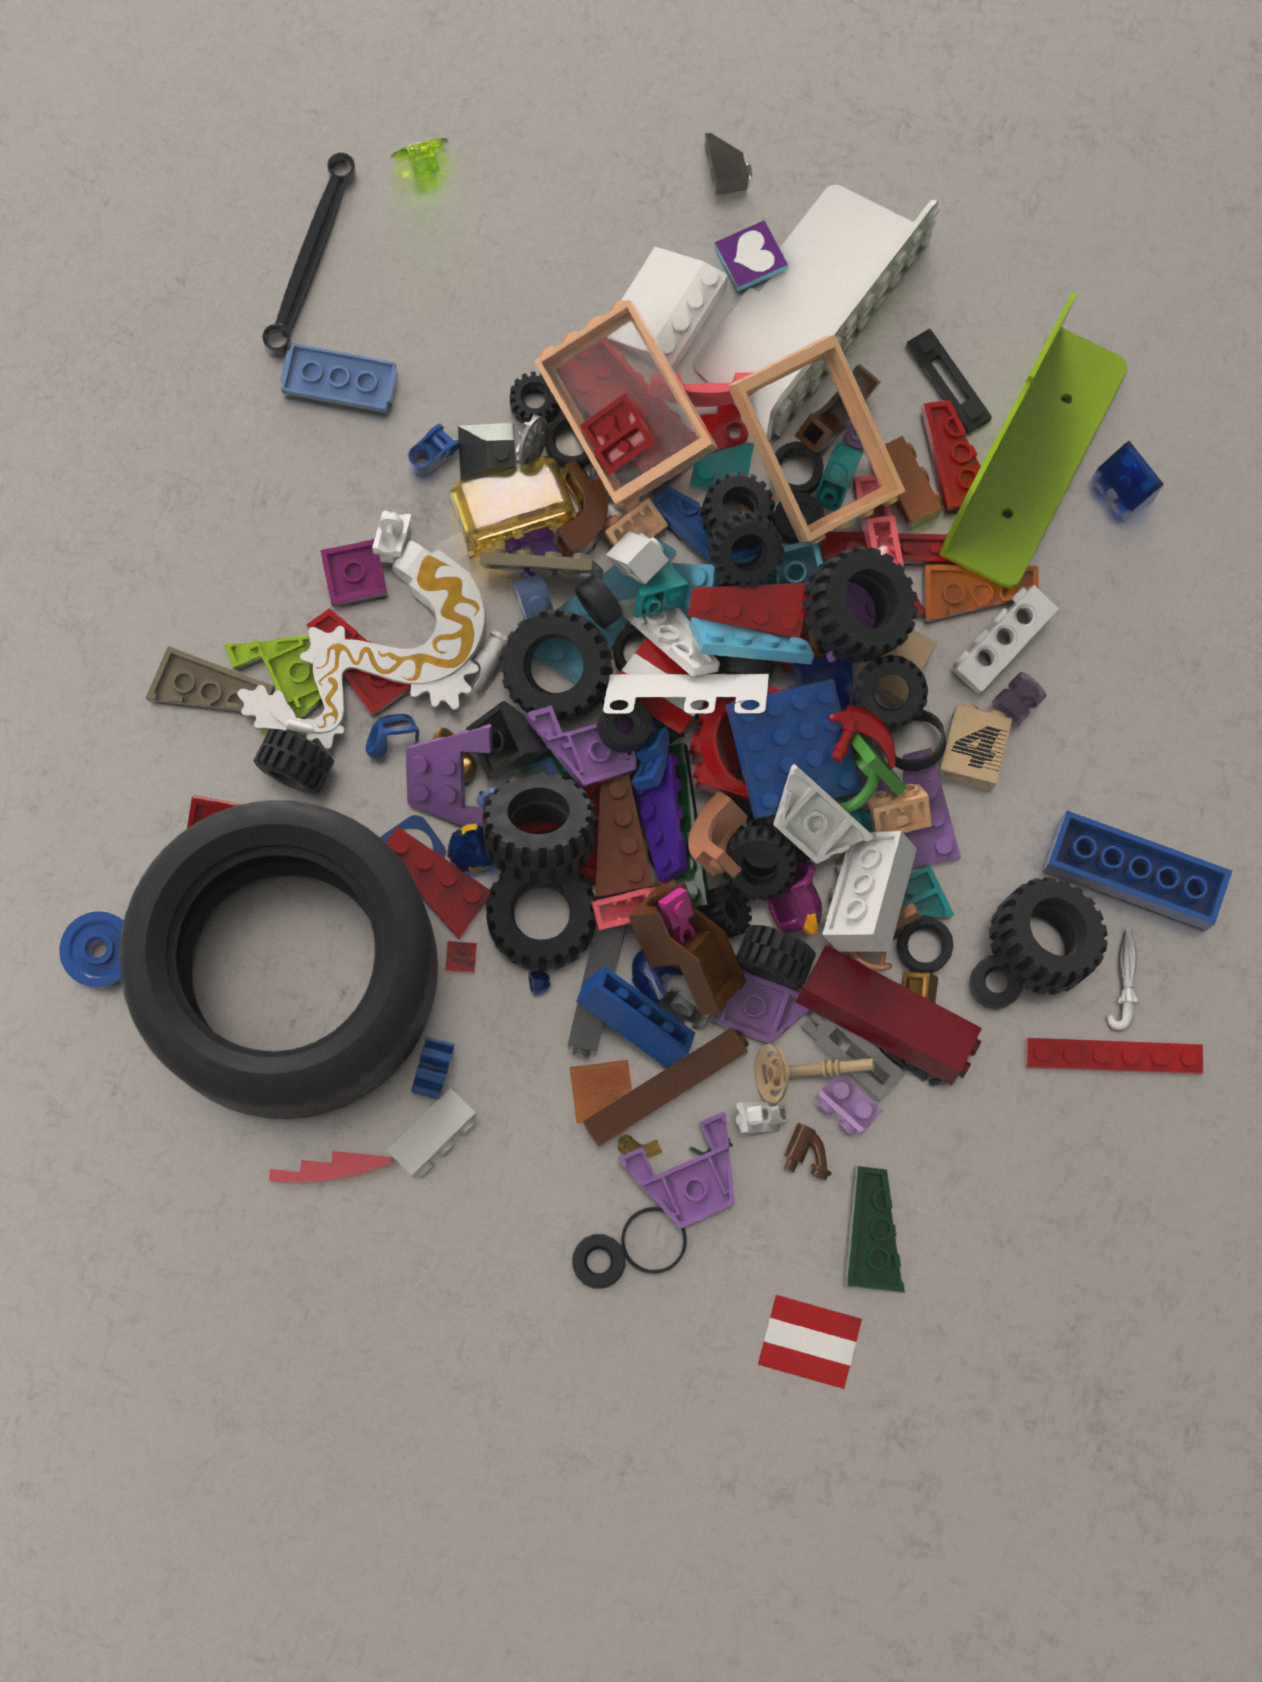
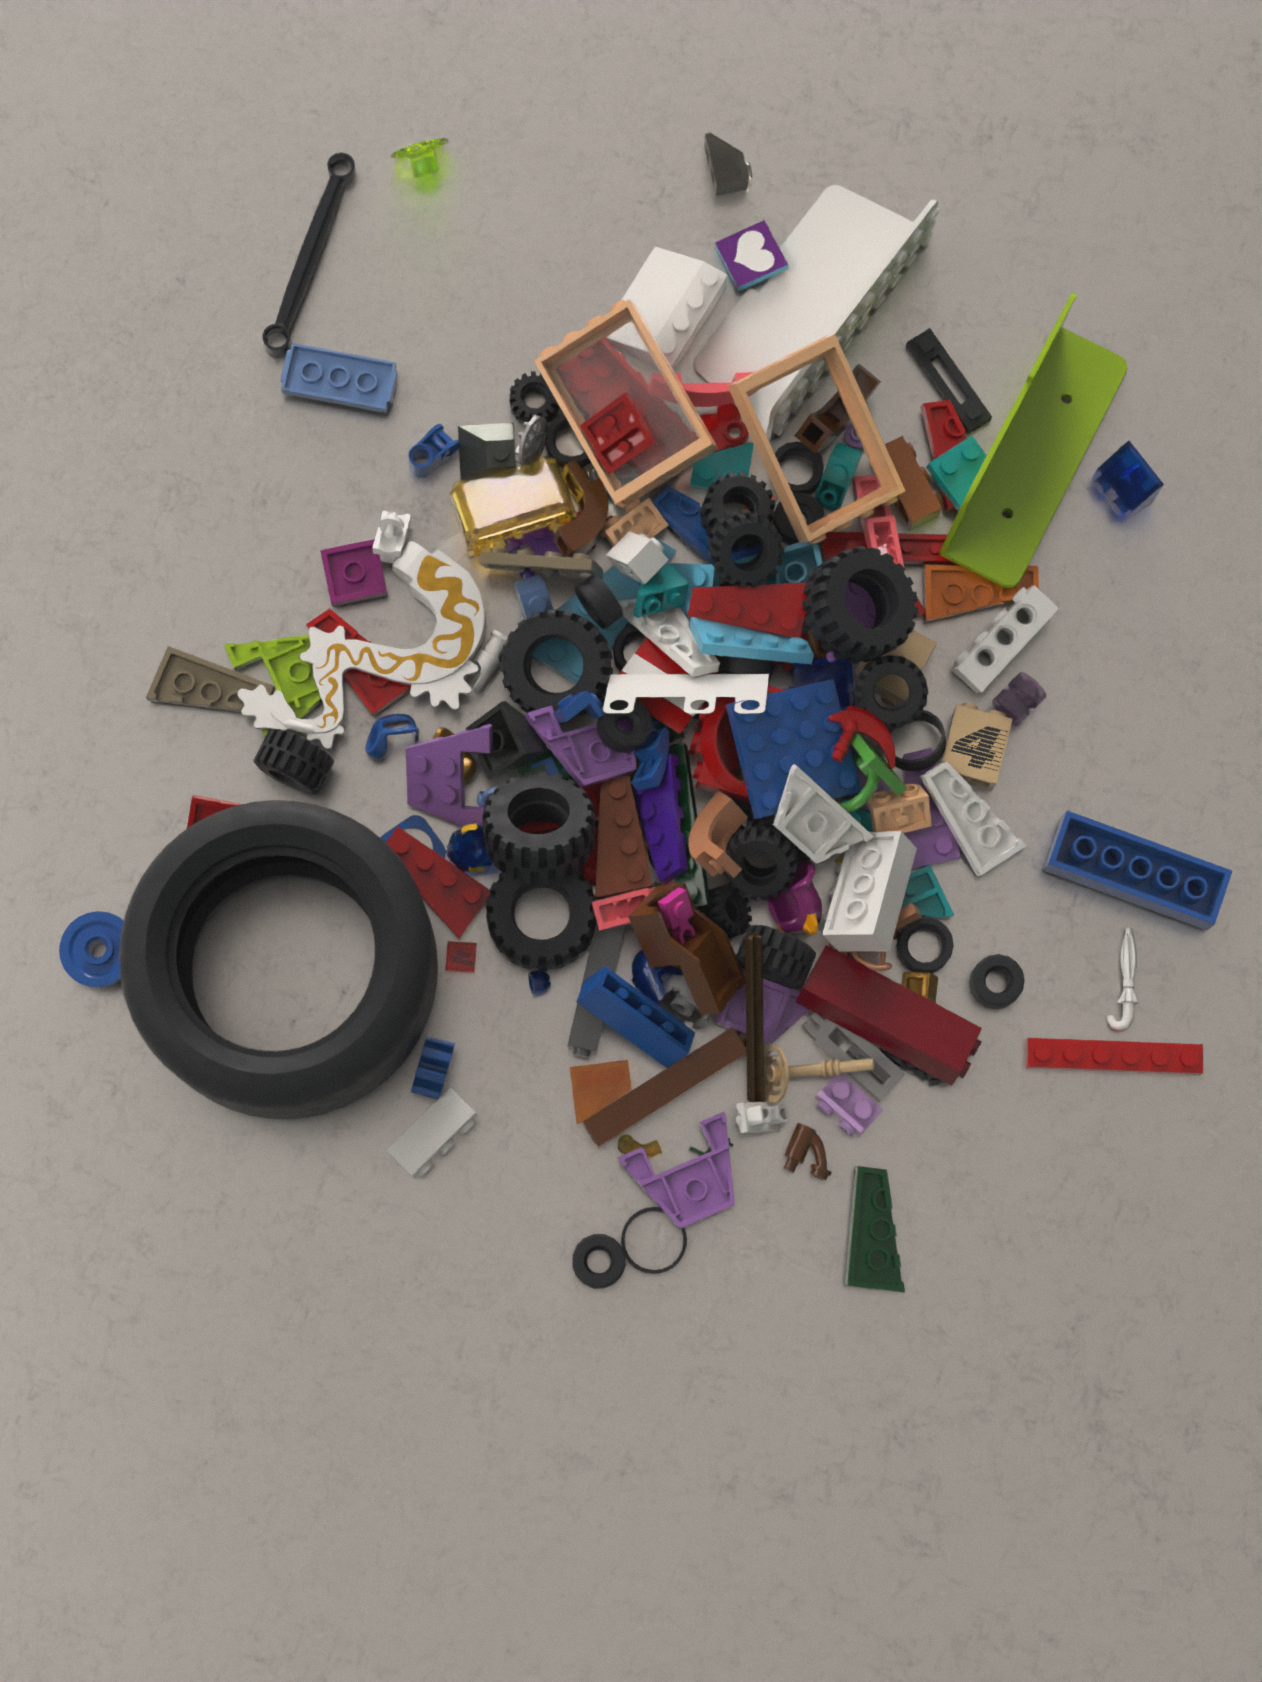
(342, 1167): coral slope -> none
(572, 705): none -> blue bracket
(754, 1017): none -> dark brown axle
(810, 1341): red sticker -> none
(957, 469): none -> teal wing
(976, 828): none -> white wing
(1073, 917): black tyre -> none

